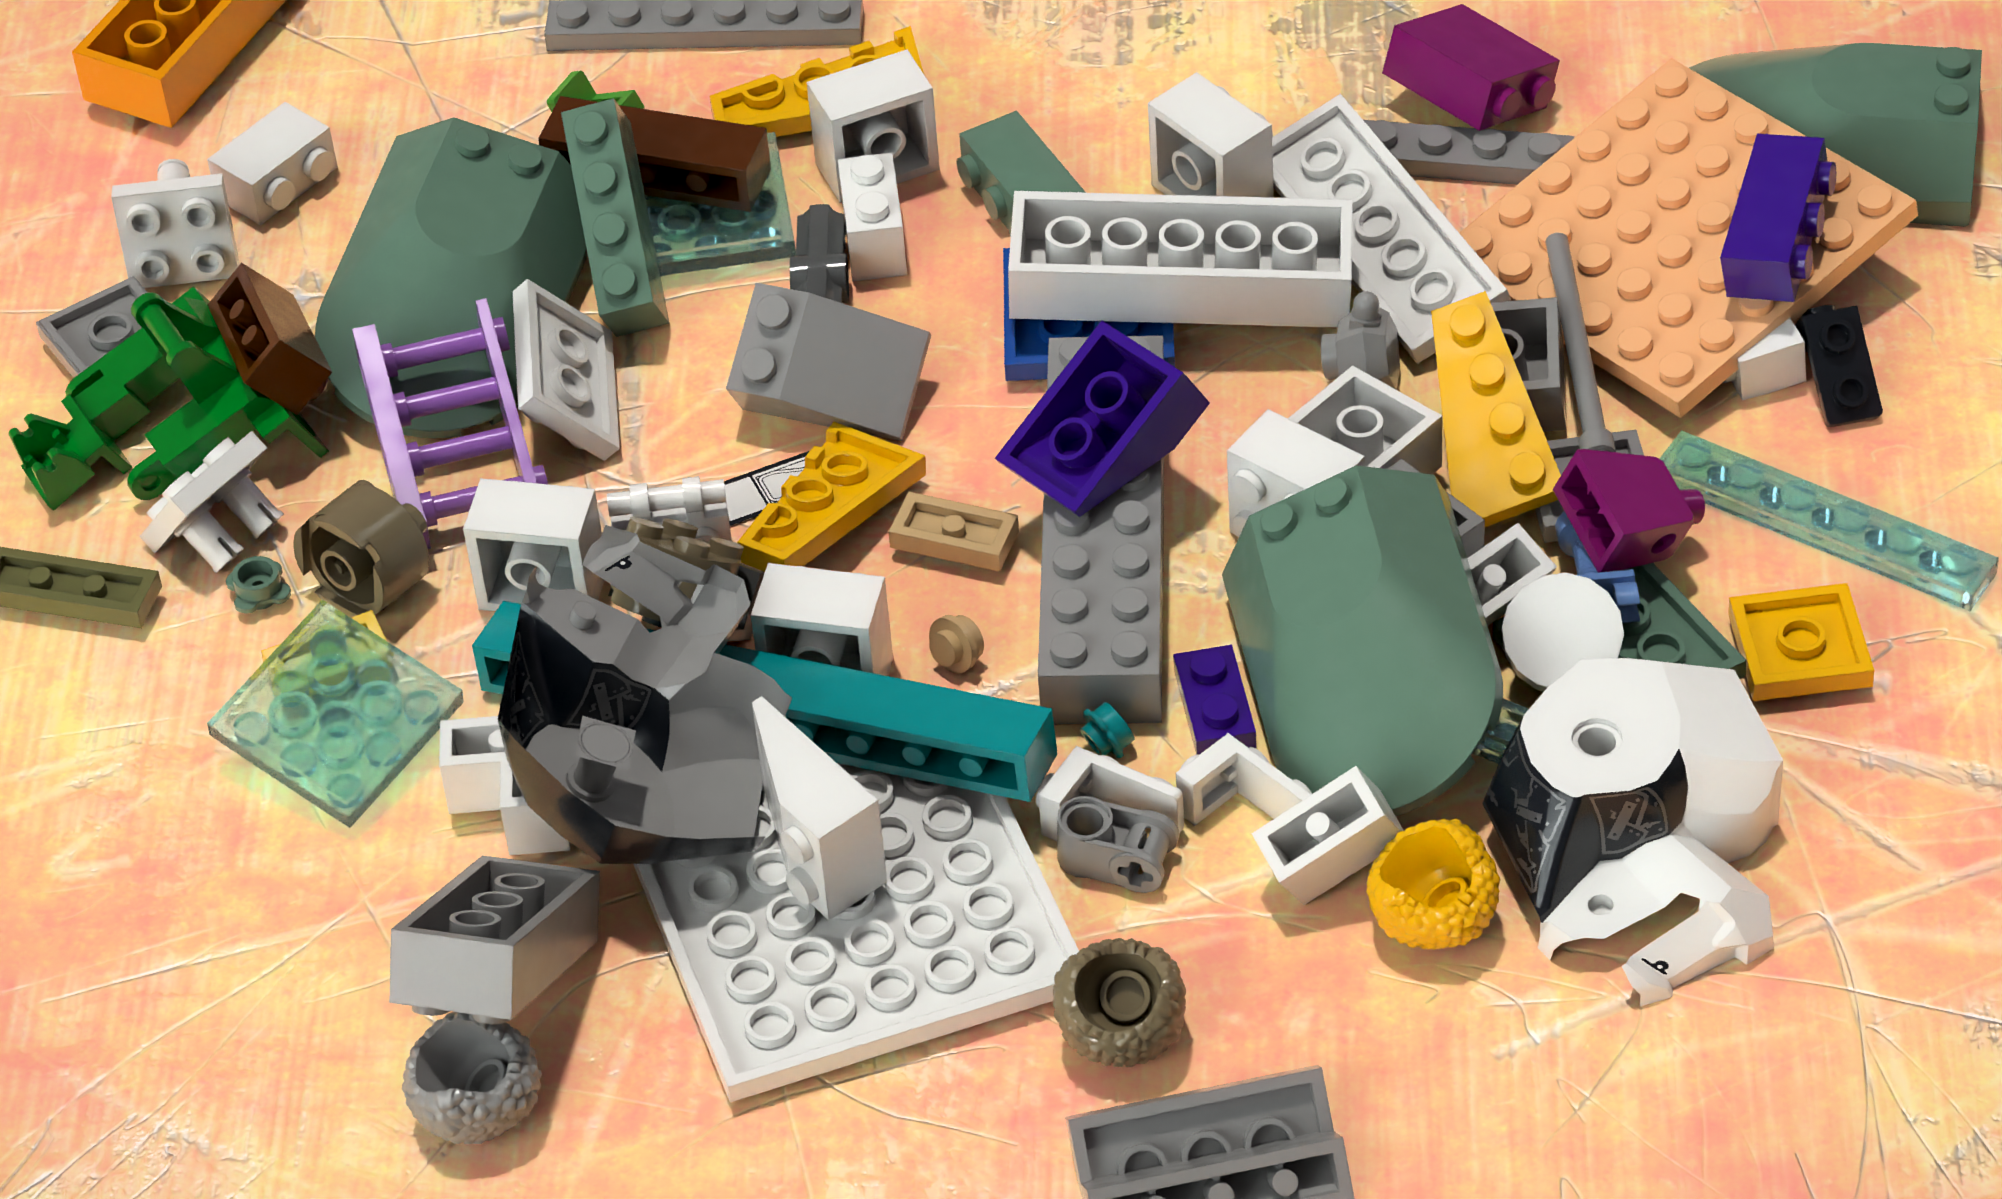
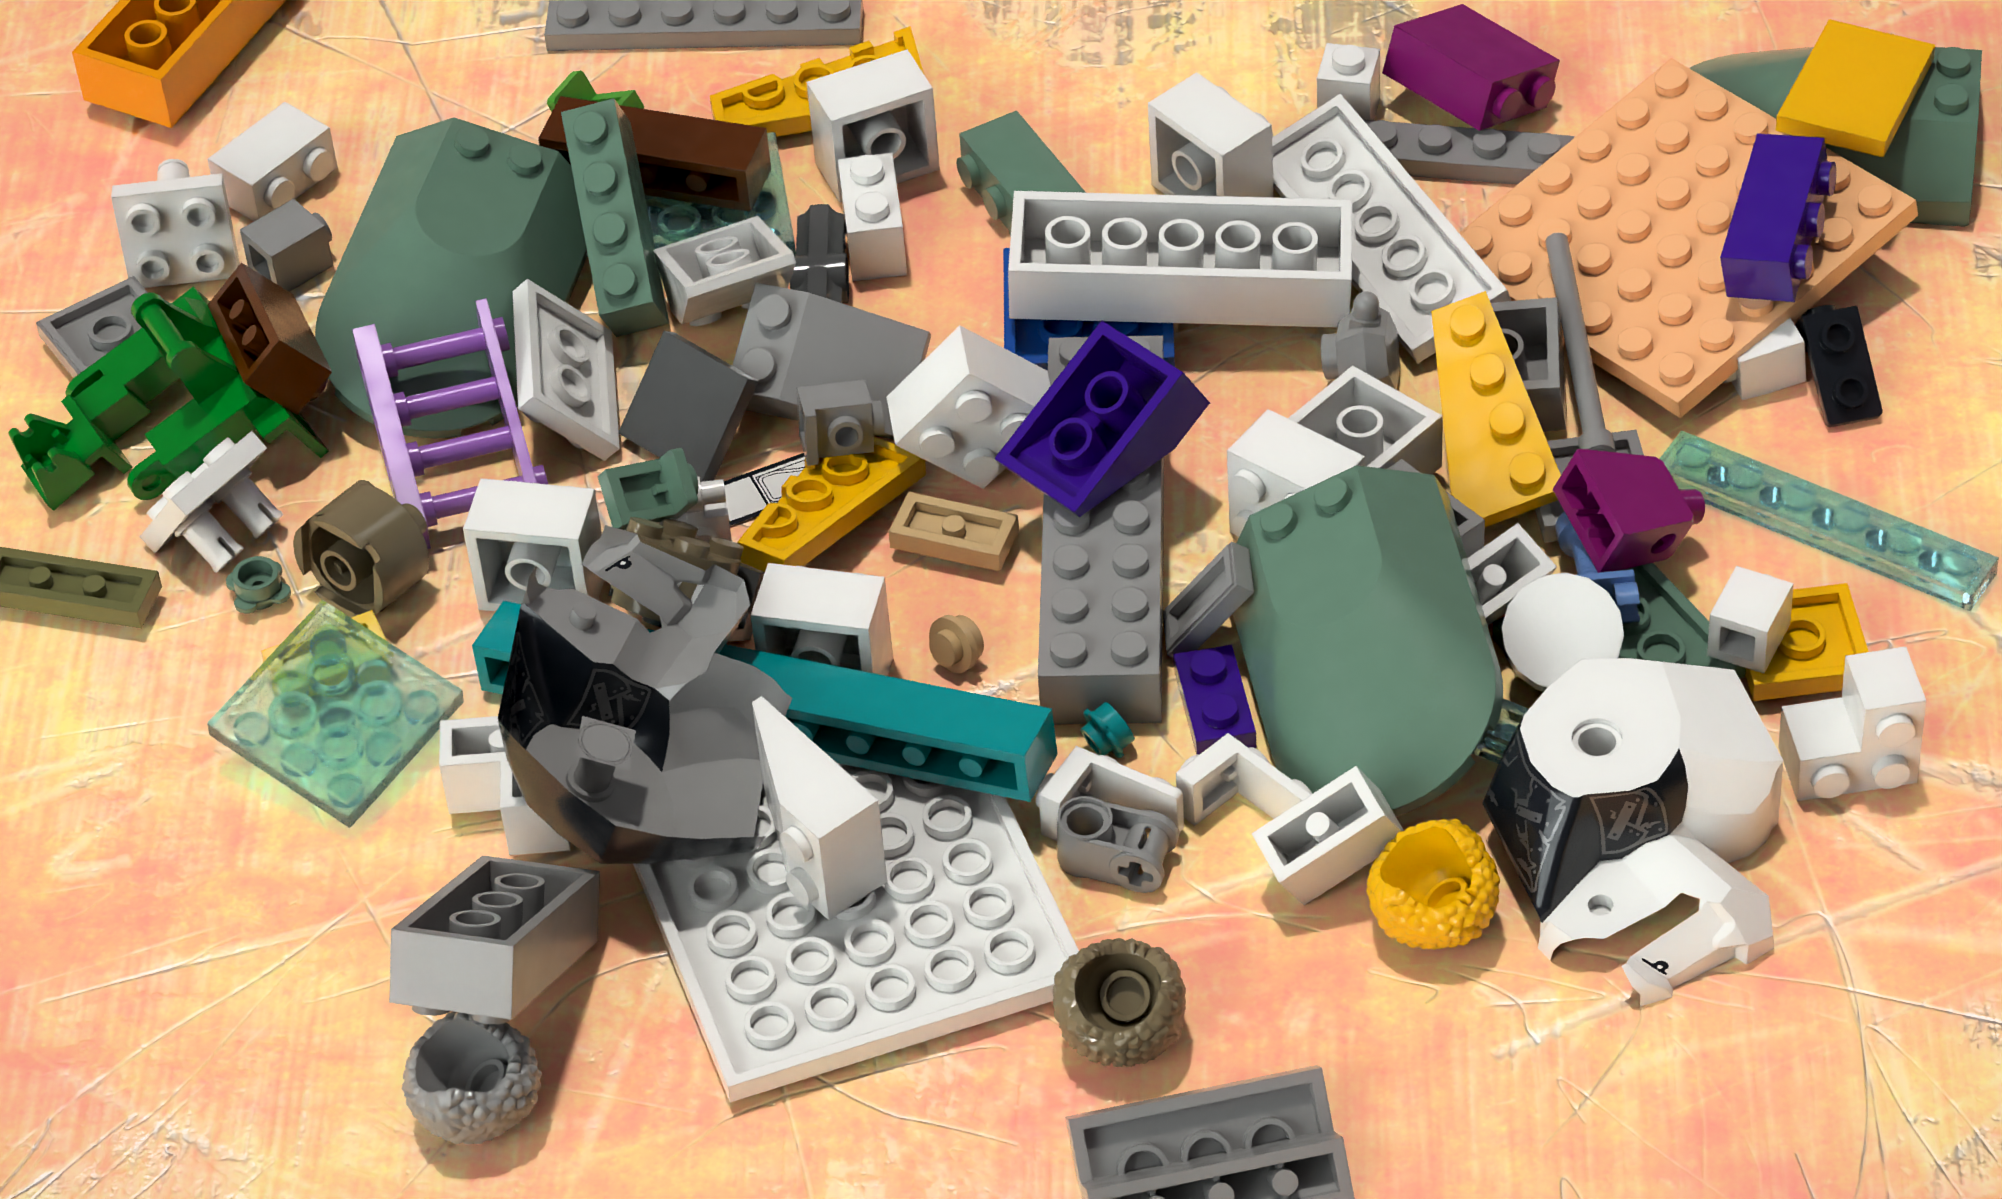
(288, 245): none -> light grey brick
(650, 489): none -> sand green bracket
(688, 403): none -> dark grey tile
(721, 269): none -> white slope
(838, 419): none -> light grey brick
(965, 405): none -> white brick
(1208, 600): none -> light grey tile
(1354, 74): none -> white brick
(1750, 619): none -> white brick
(1855, 87): none -> yellow tile
(1861, 738): none -> white brick

